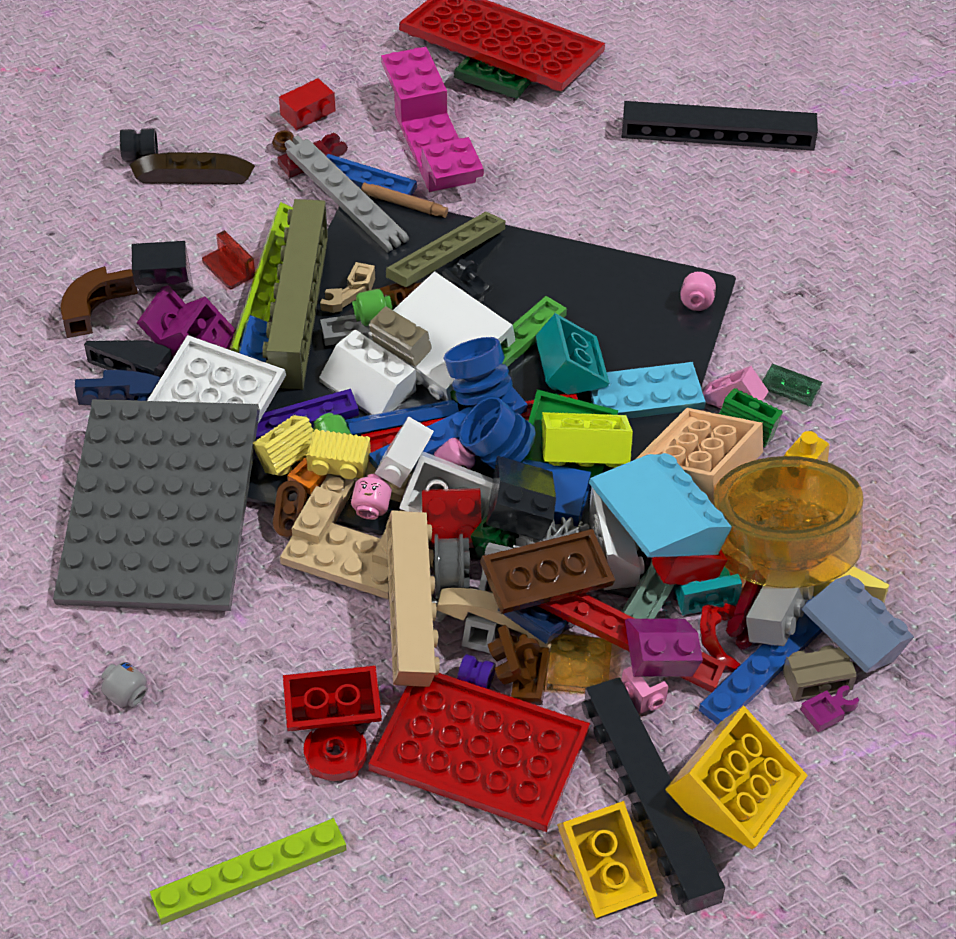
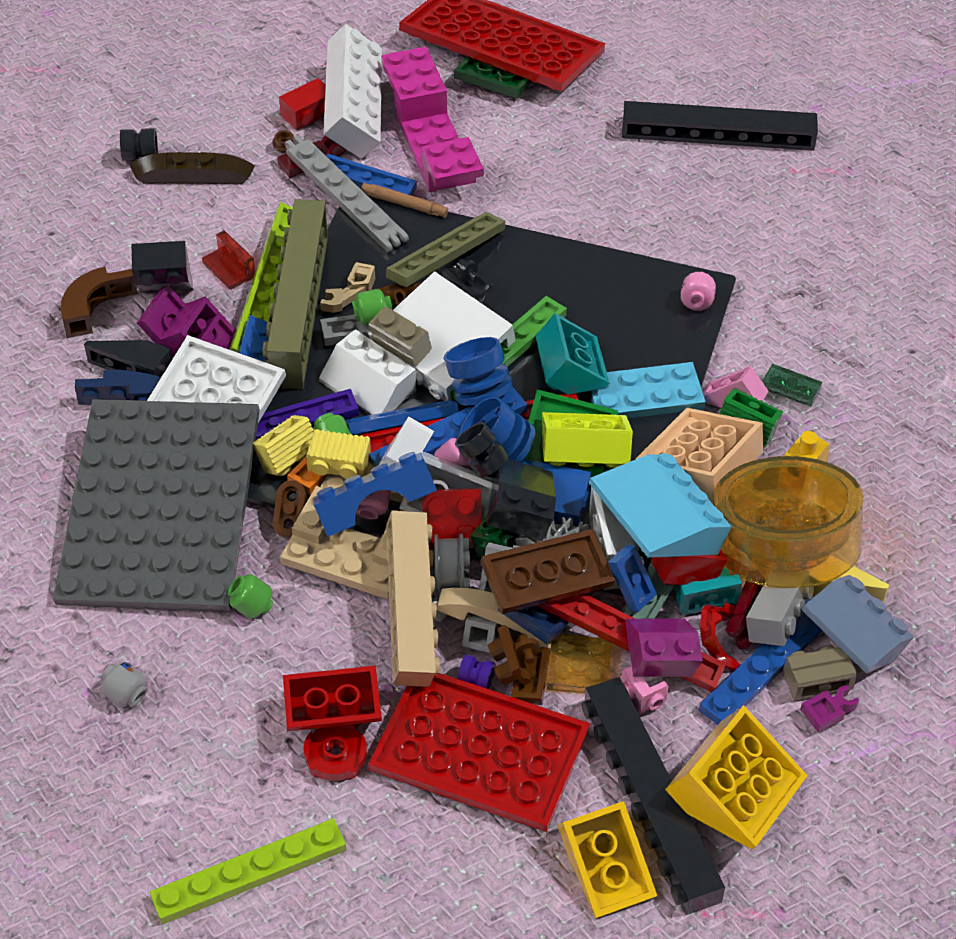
(250, 596): none -> bright green head
(339, 505): none -> blue arch
(353, 91): none -> white brick
(484, 453): none -> black wheel
(632, 578): none -> blue plate

